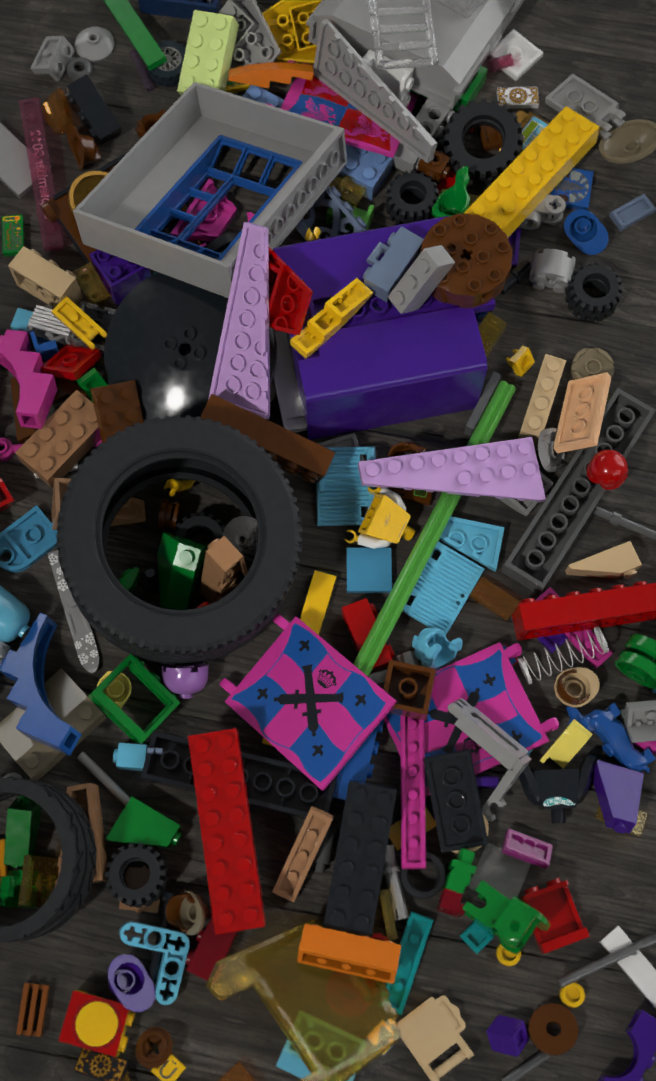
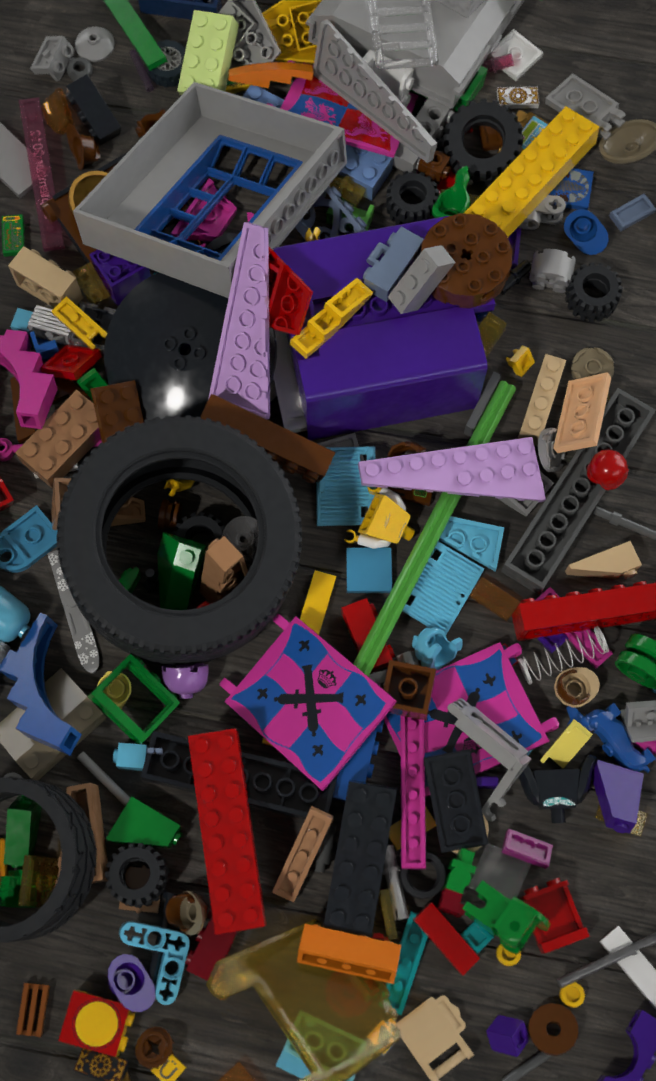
(446, 938): none -> red tile

